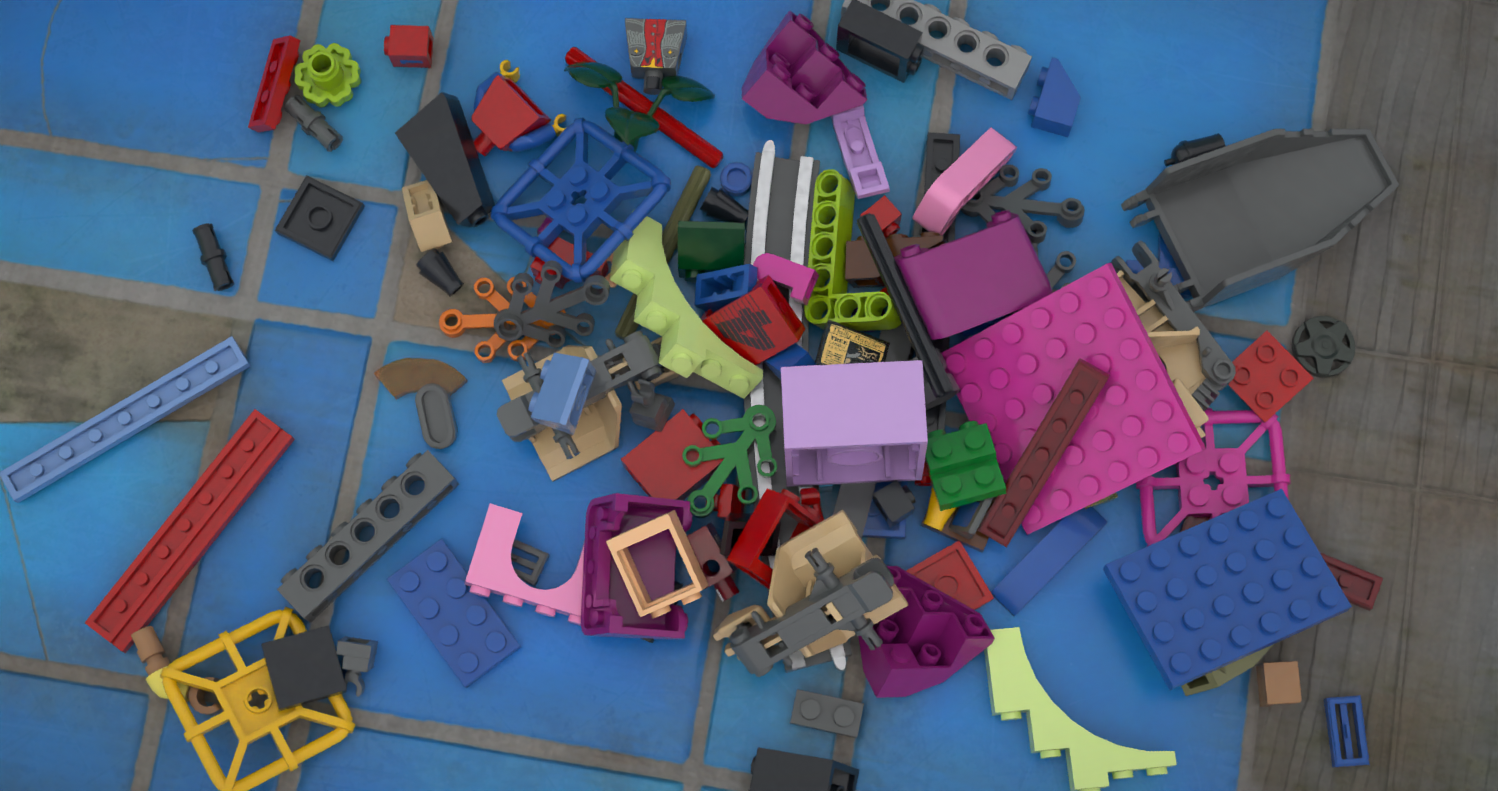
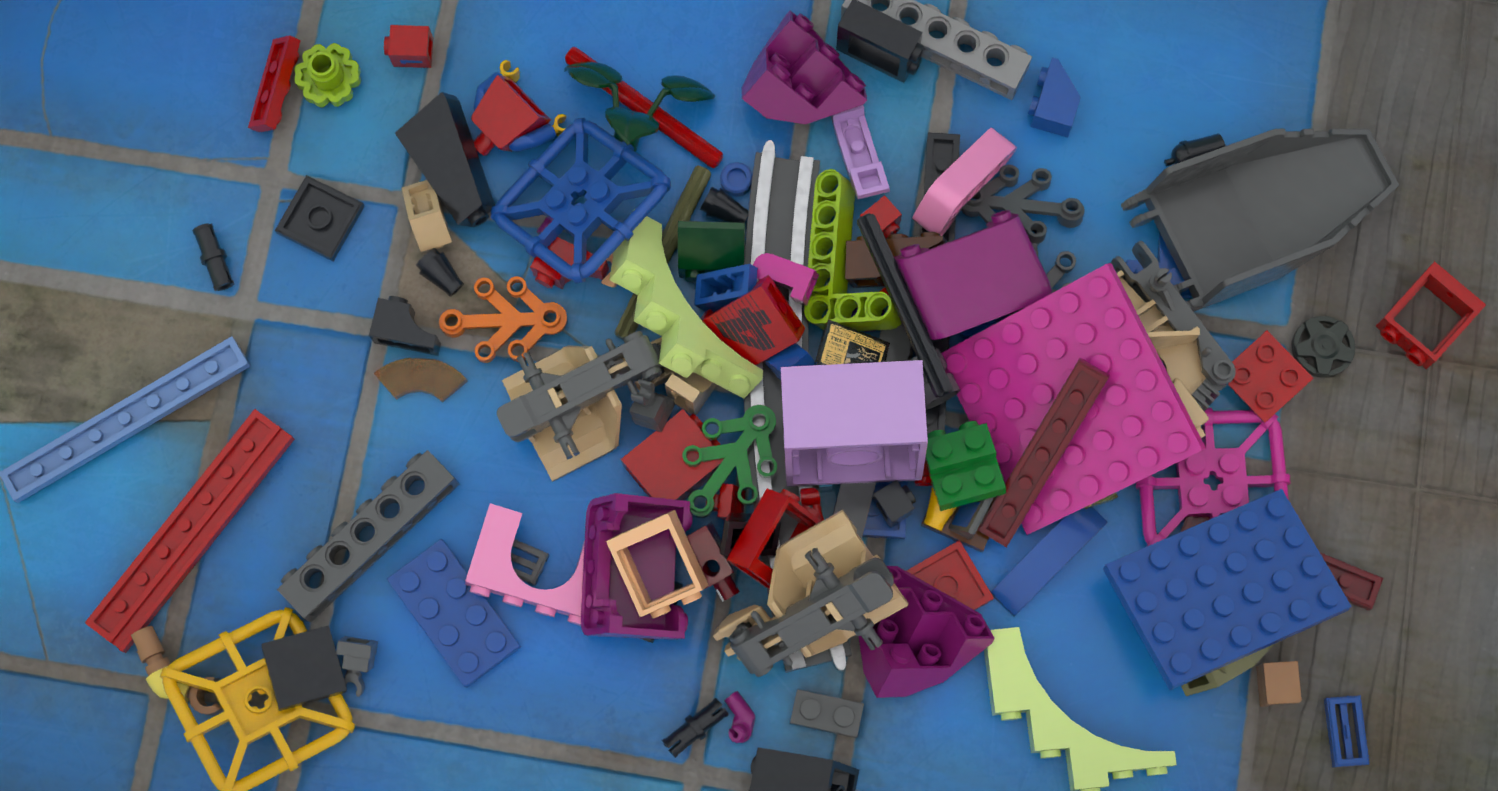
(313, 123): dark grey pin -> none
(395, 327): none -> black arch
(436, 415): dark grey tile -> none
(548, 309): dark grey plant -> none
(562, 392): medium blue slope -> none
(655, 50): torso -> none
(689, 392): none -> tan arch
(695, 727): none -> black pin
(743, 718): none -> magenta arm
(1447, 290): none -> red window

